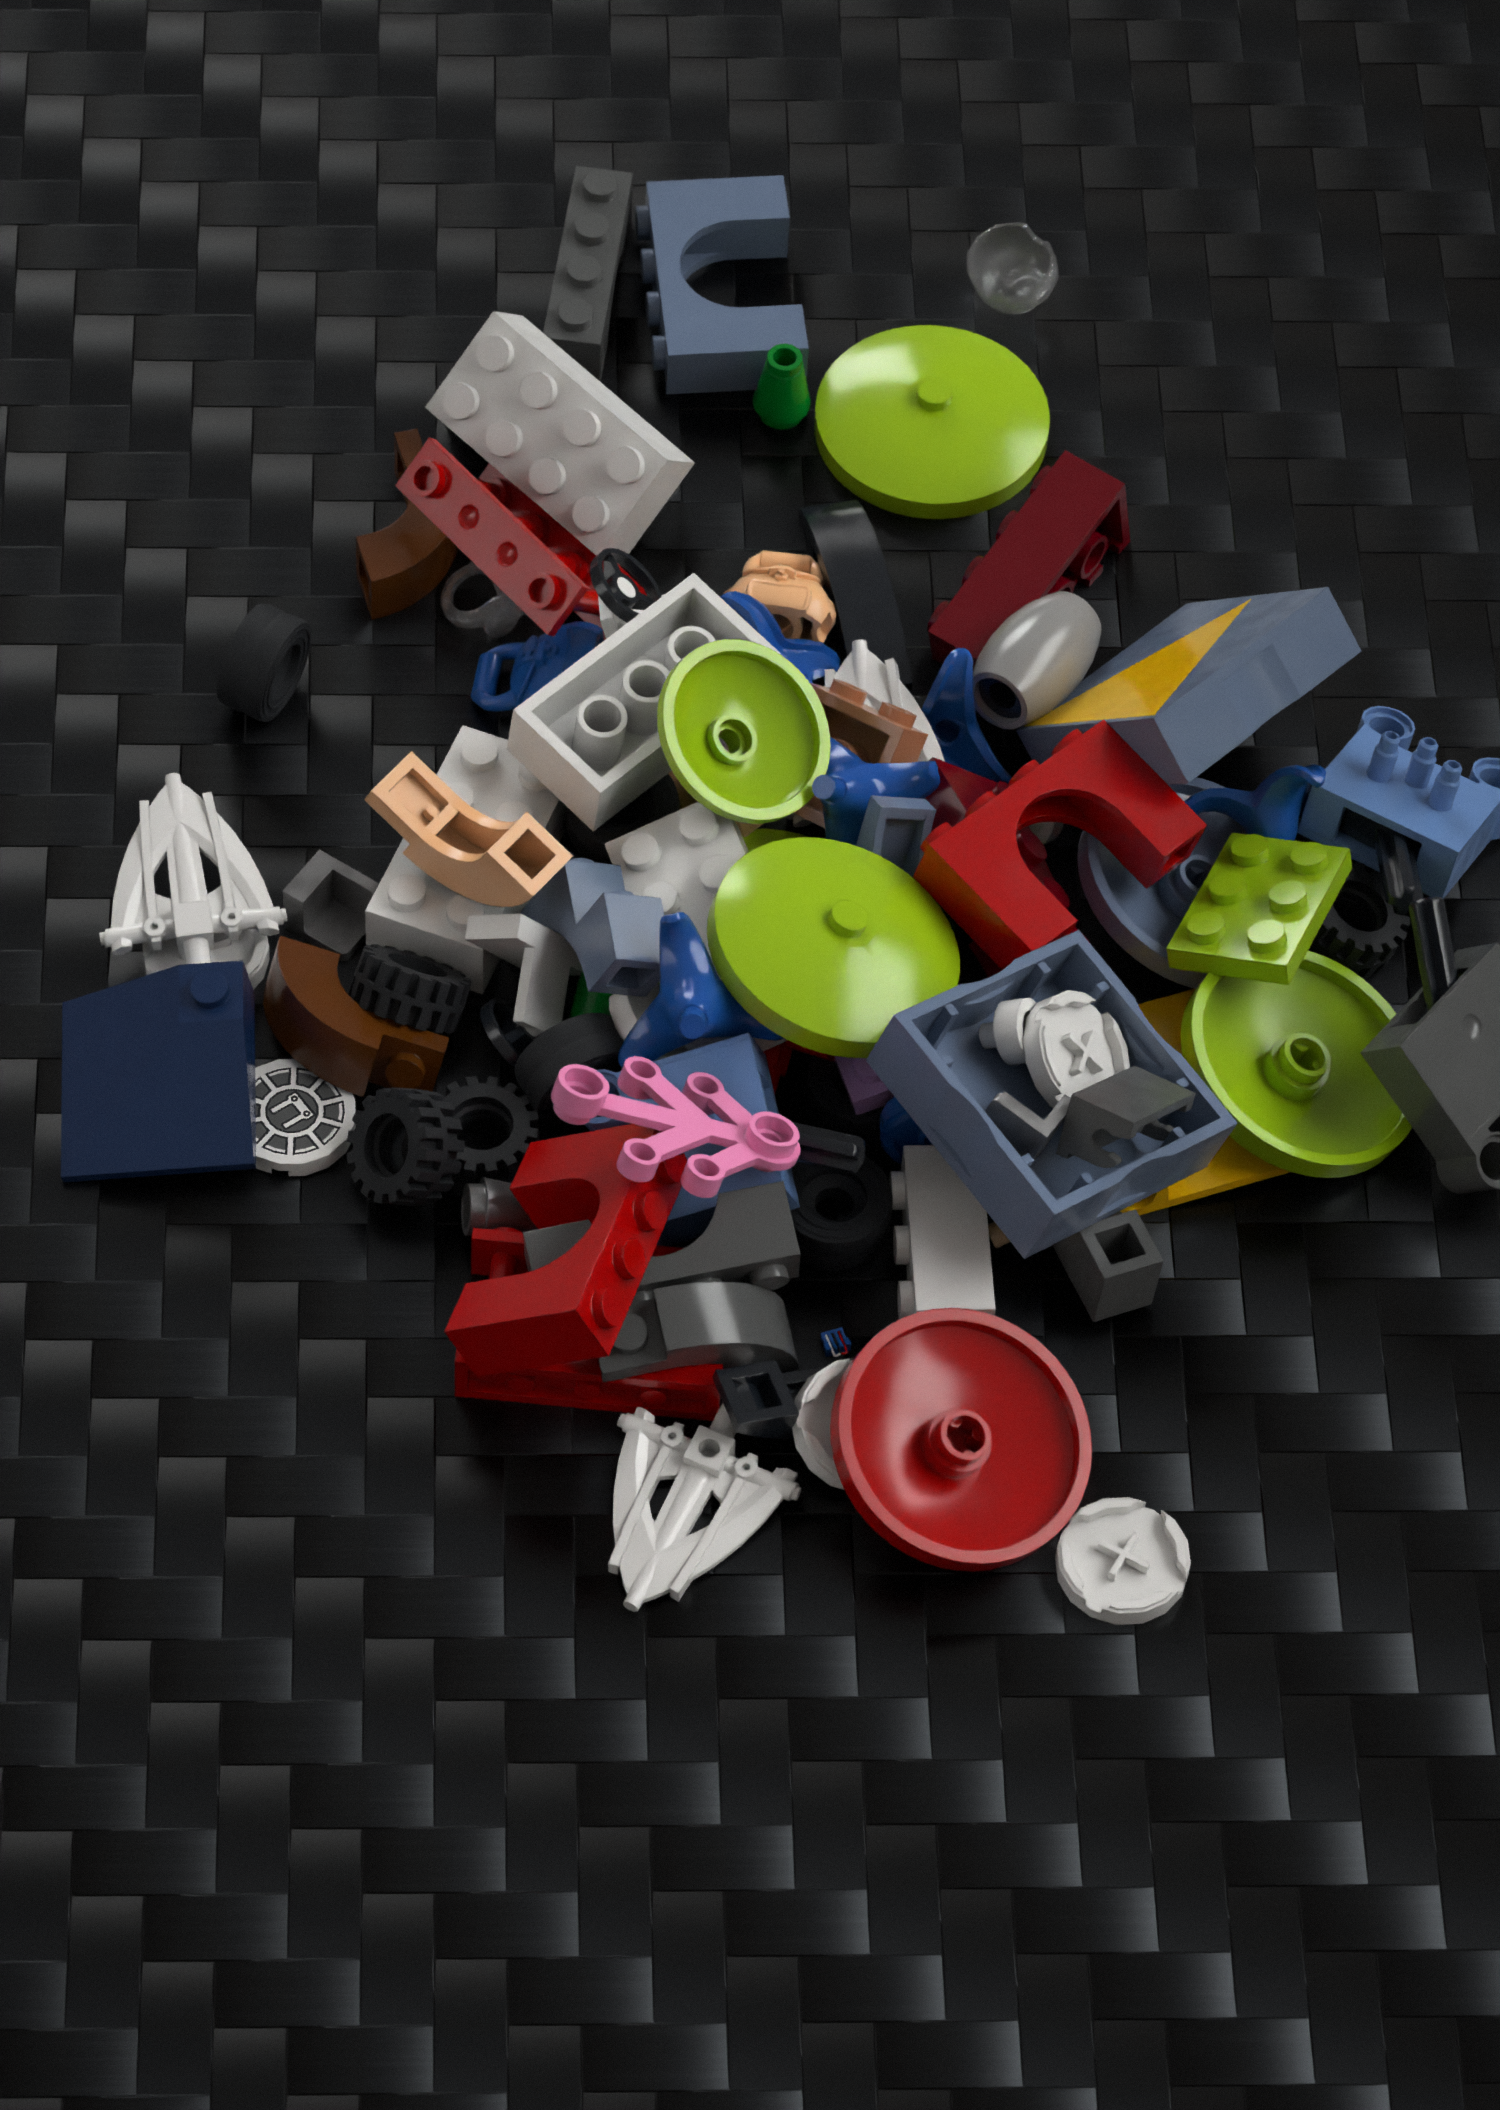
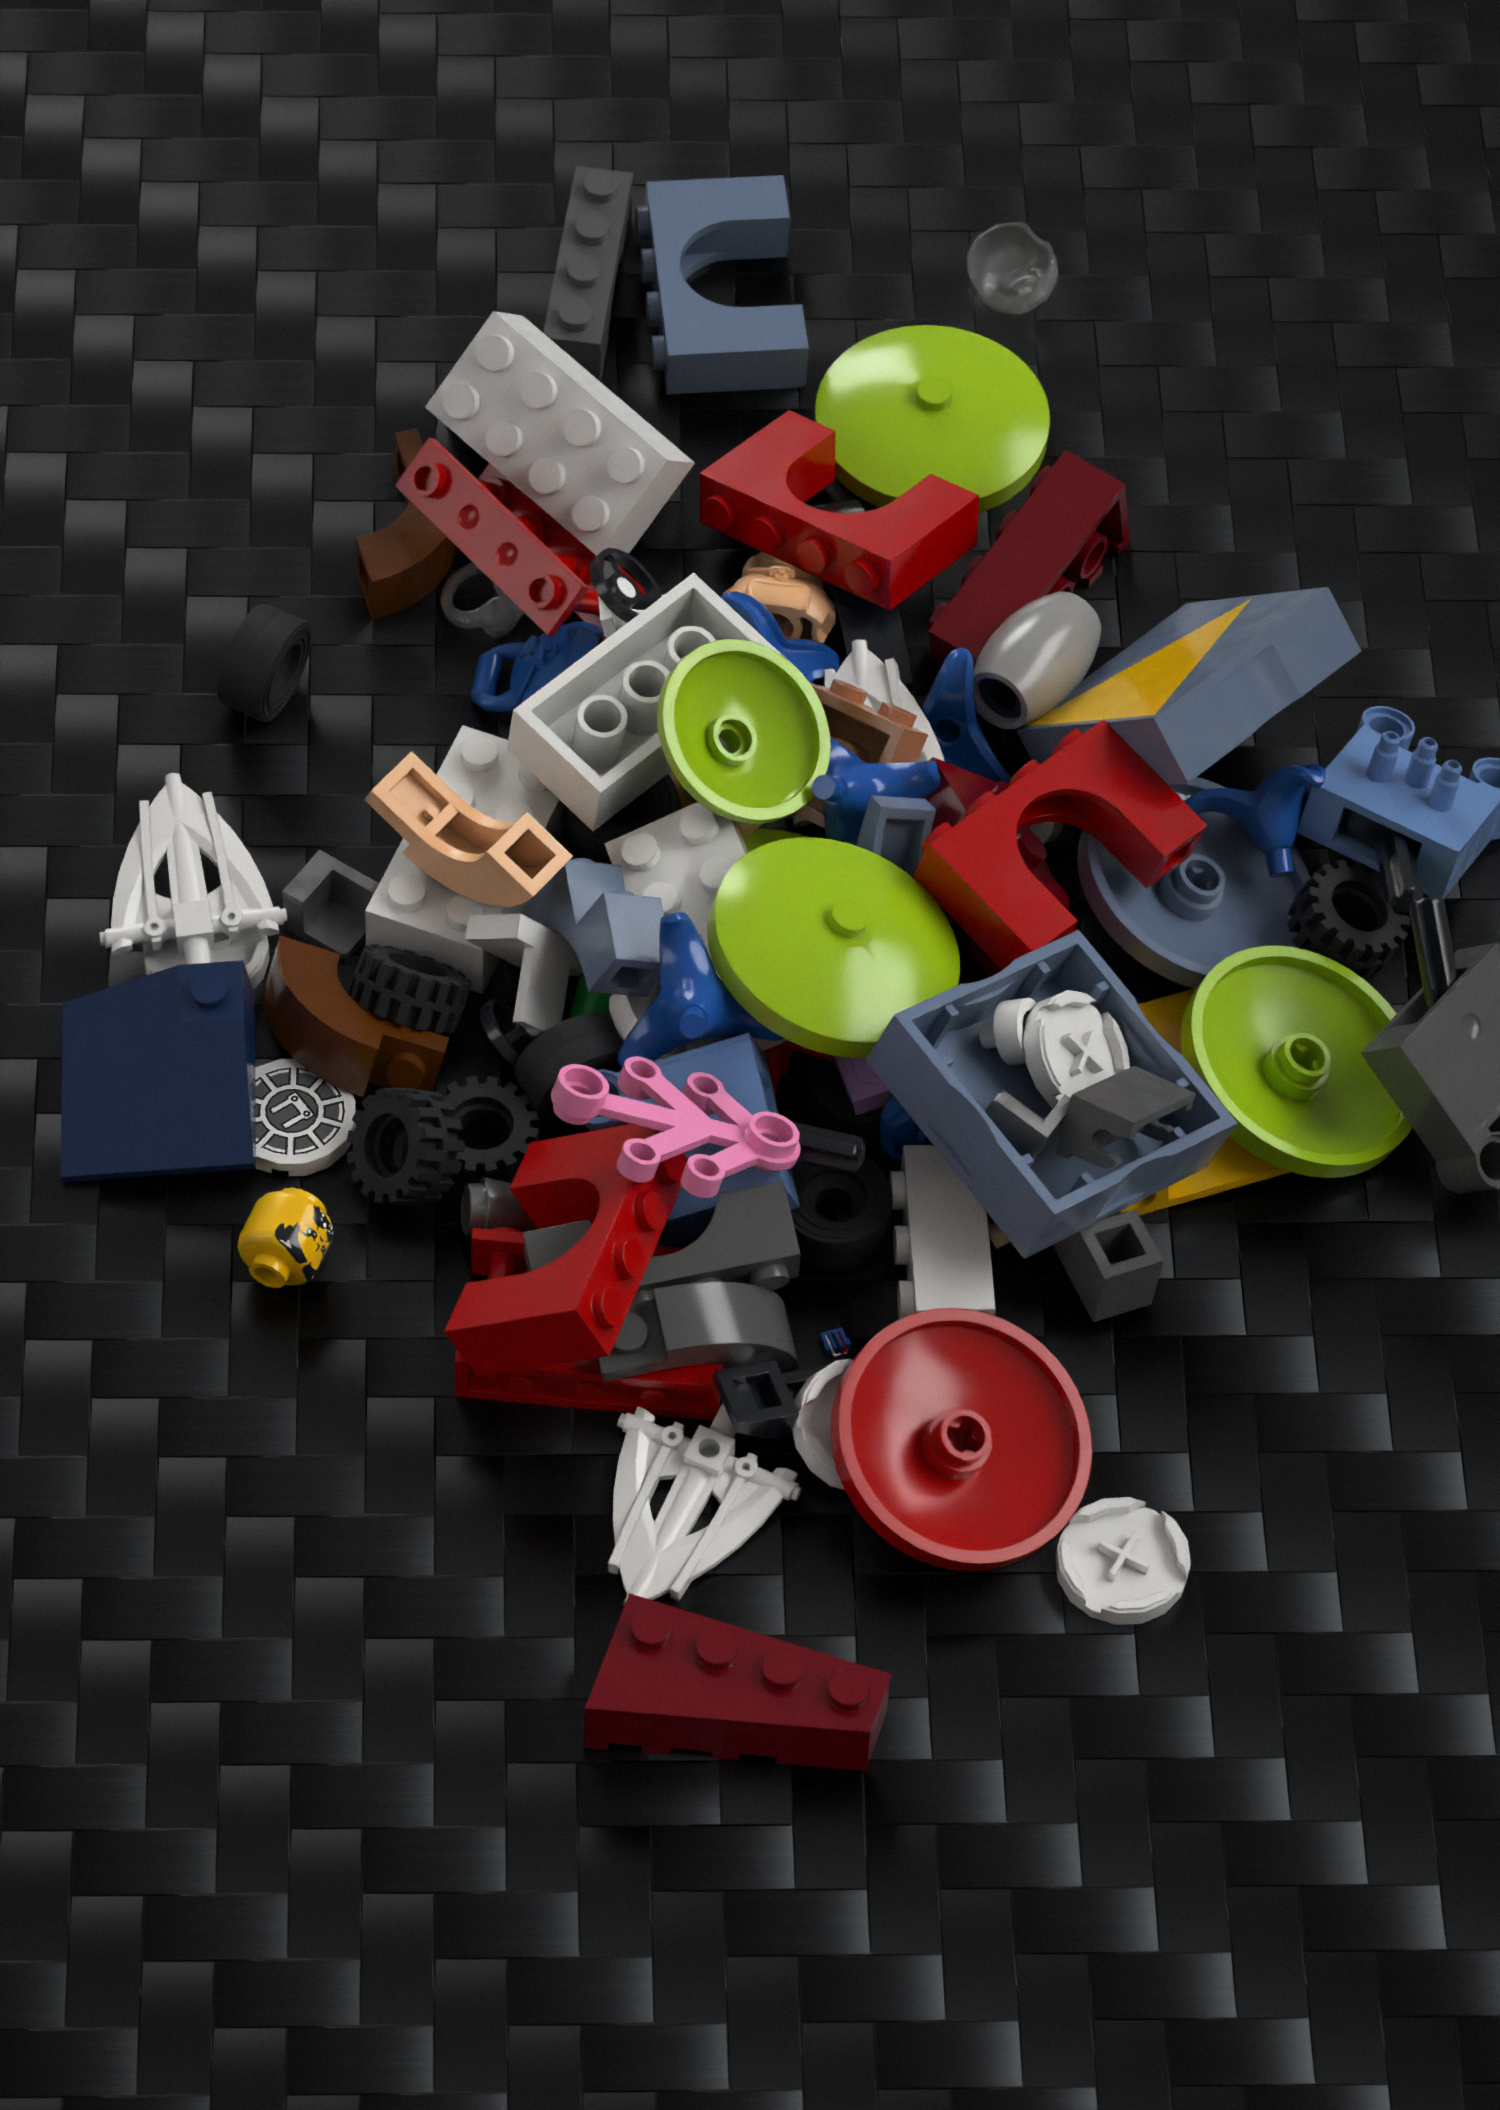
(285, 1236): none -> yellow head
(730, 1693): none -> dark red wedge
(782, 390): green cone -> none
(876, 554): none -> red arch
(1259, 908): lime plate -> none

